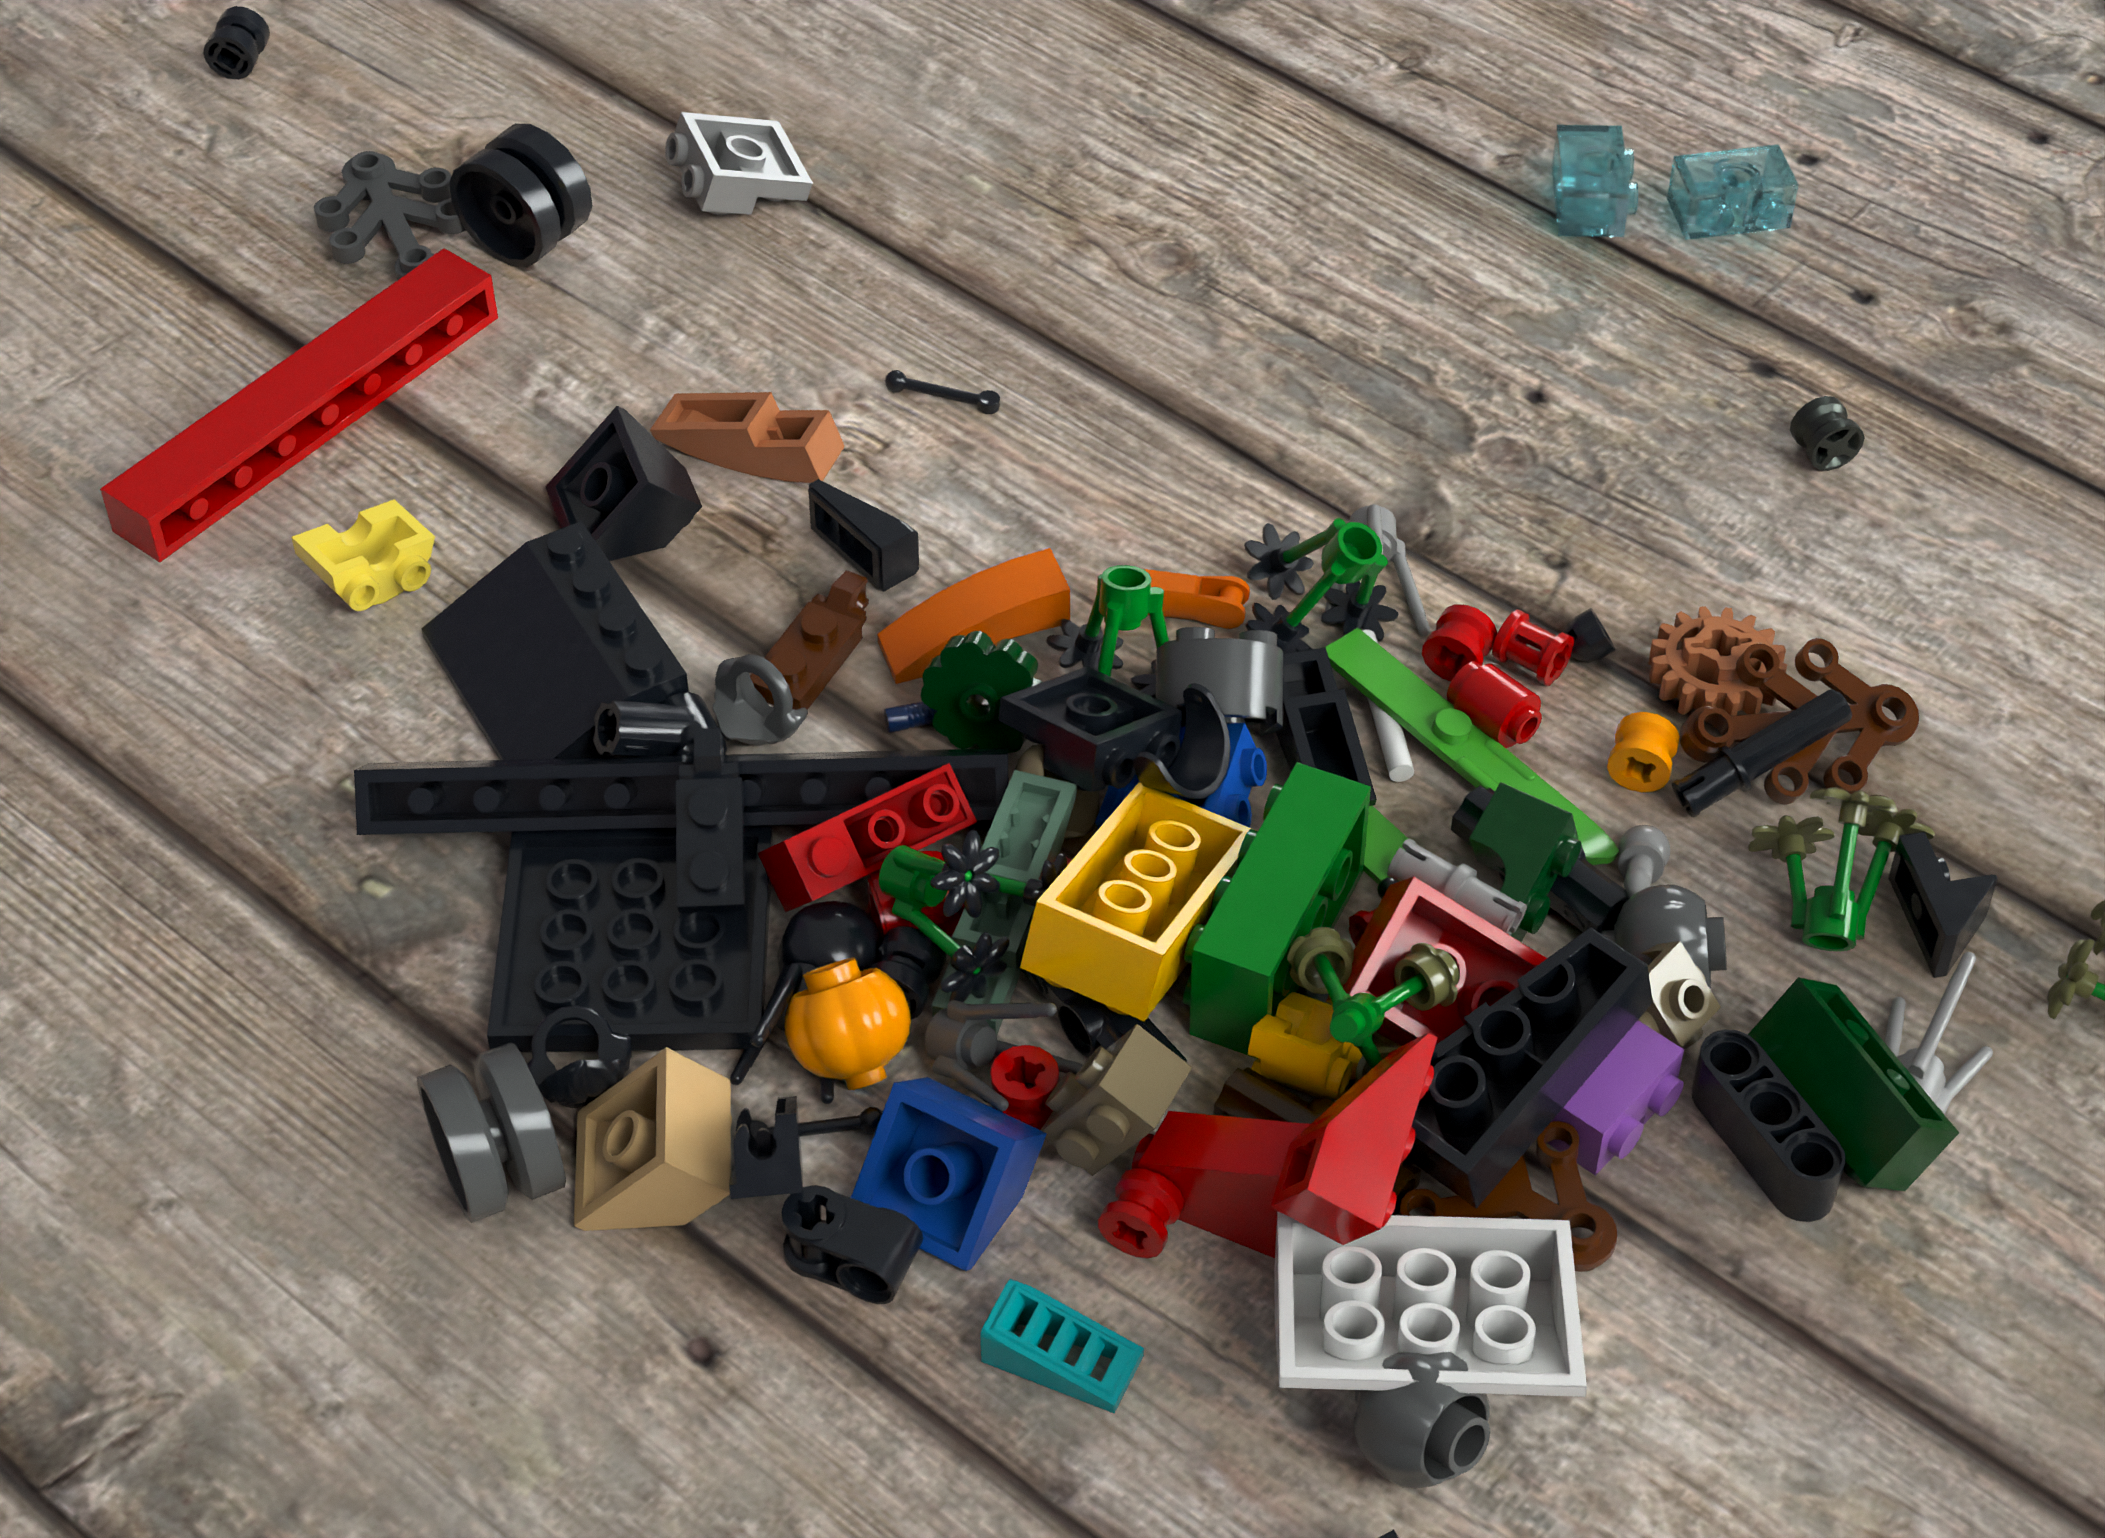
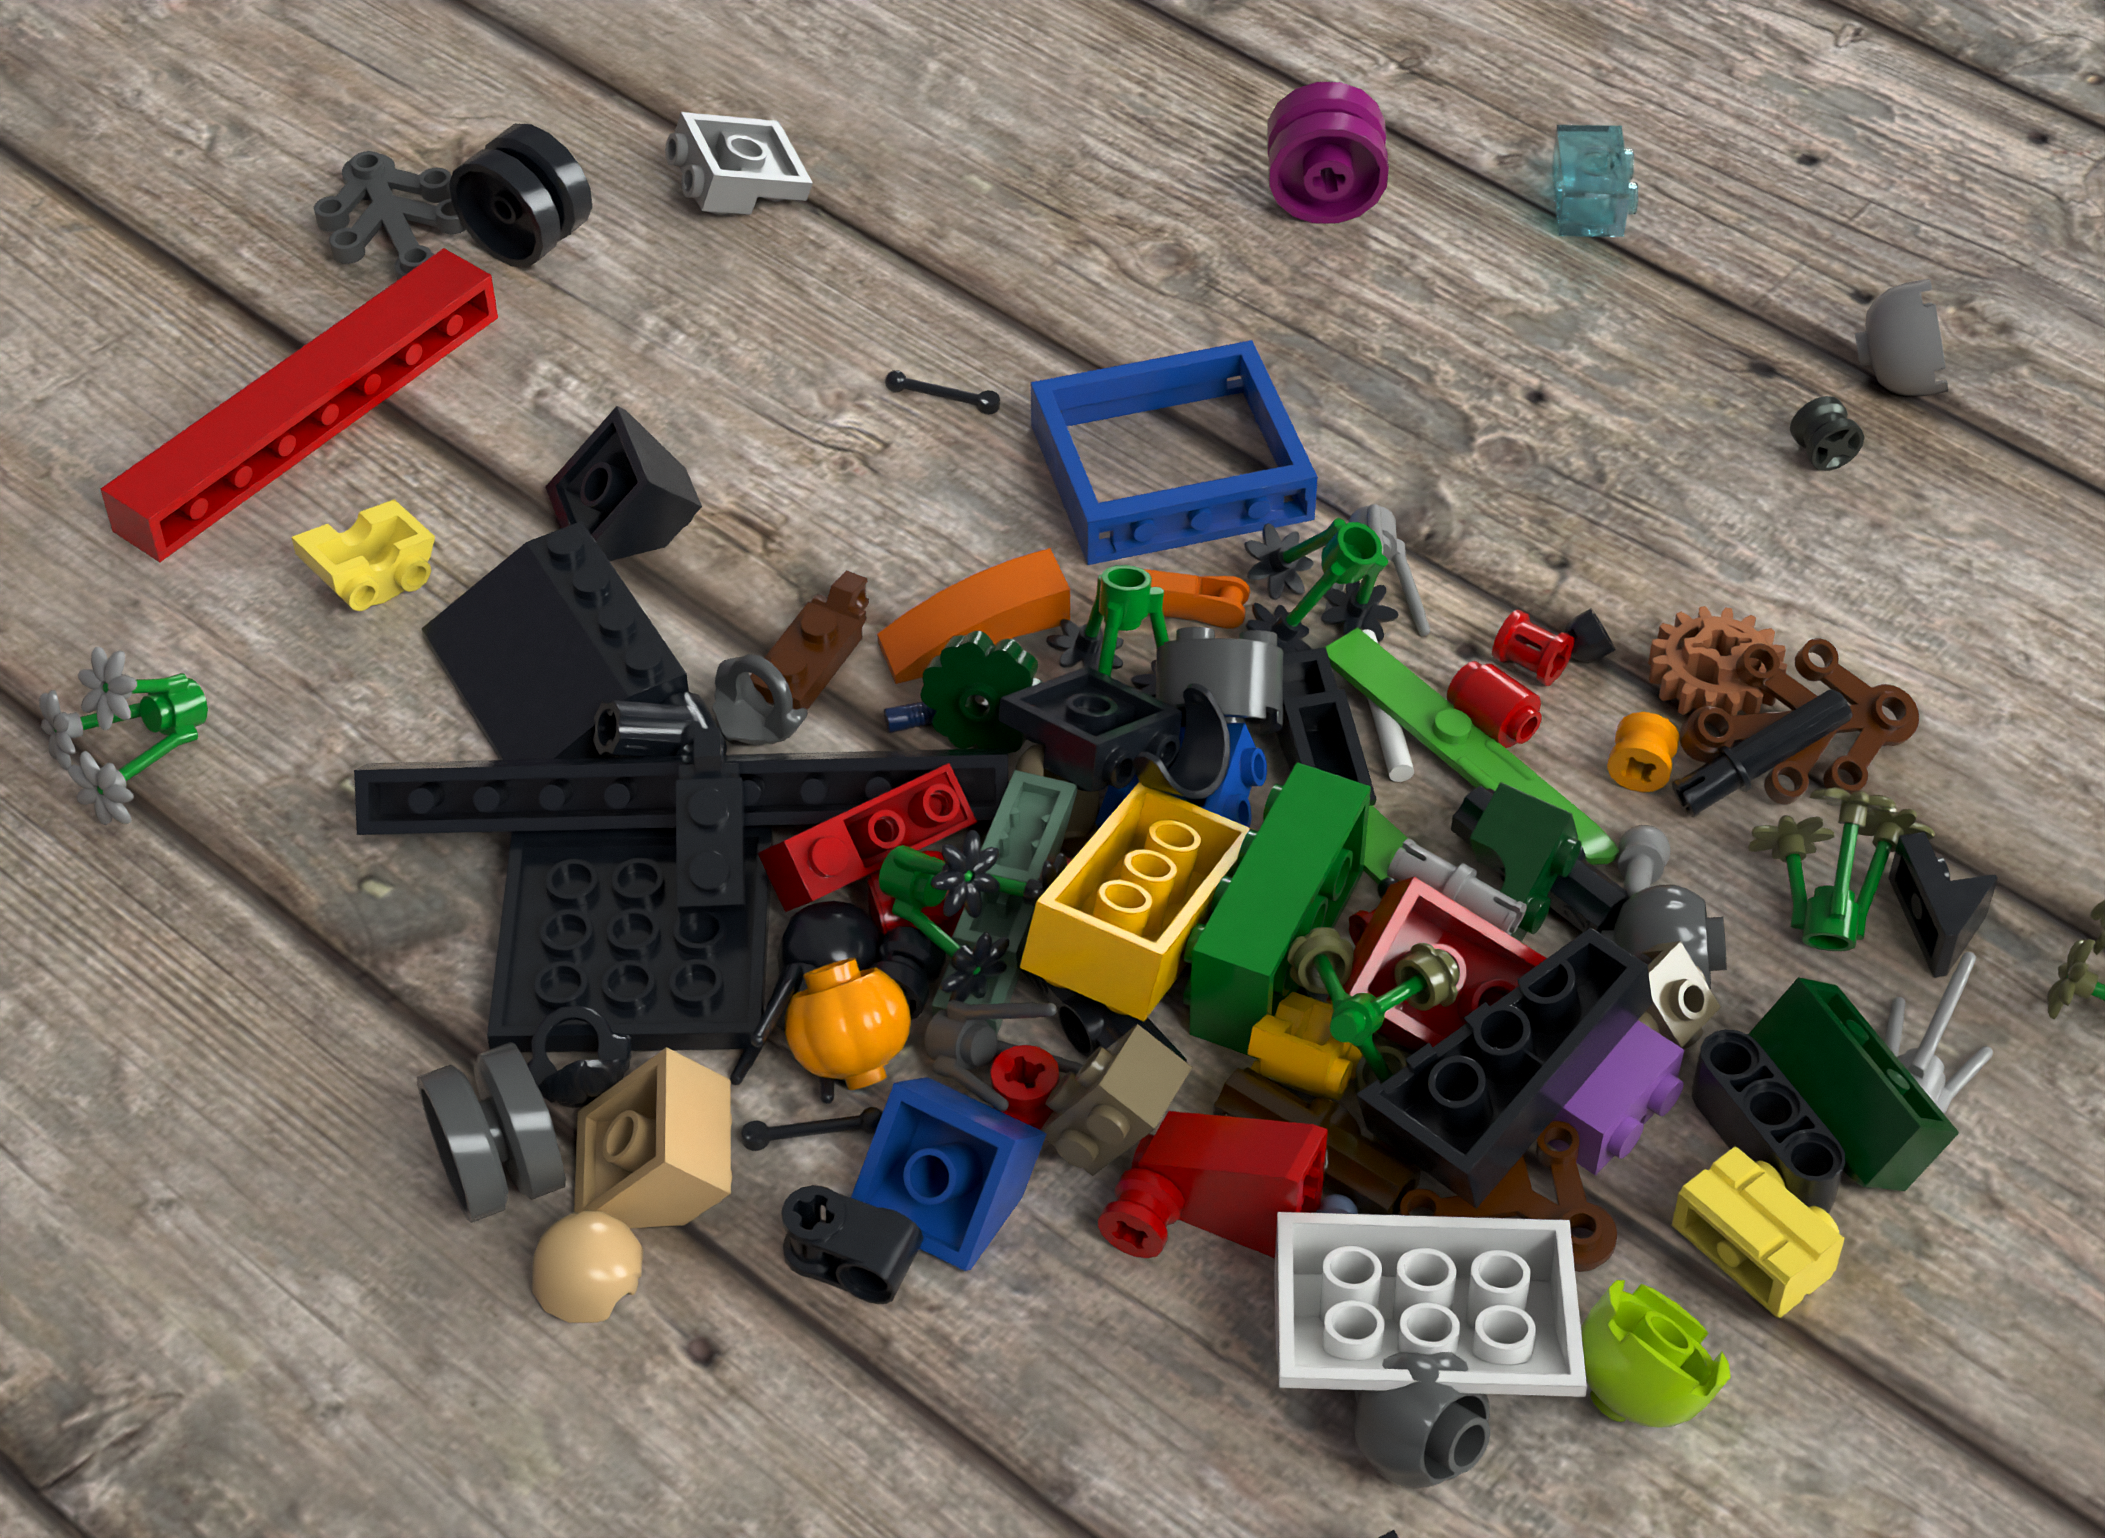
(171, 707): none -> plant
(236, 42): black wheel -> none
(585, 1266): none -> tan hair
(751, 435): nougat slope -> none
(767, 1164): black hinge -> none
(865, 536): black slope -> none
(1046, 1315): teal slope -> none
(1186, 512): none -> blue window
(1327, 152): none -> magenta wheel
(1348, 1159): slope -> none
(1460, 637): red wheel -> none
(1648, 1359): none -> lime cylinder
(1732, 192): clear light blue brick -> none
(1758, 1231): none -> light yellow brick
(1903, 341): none -> light grey cylinder

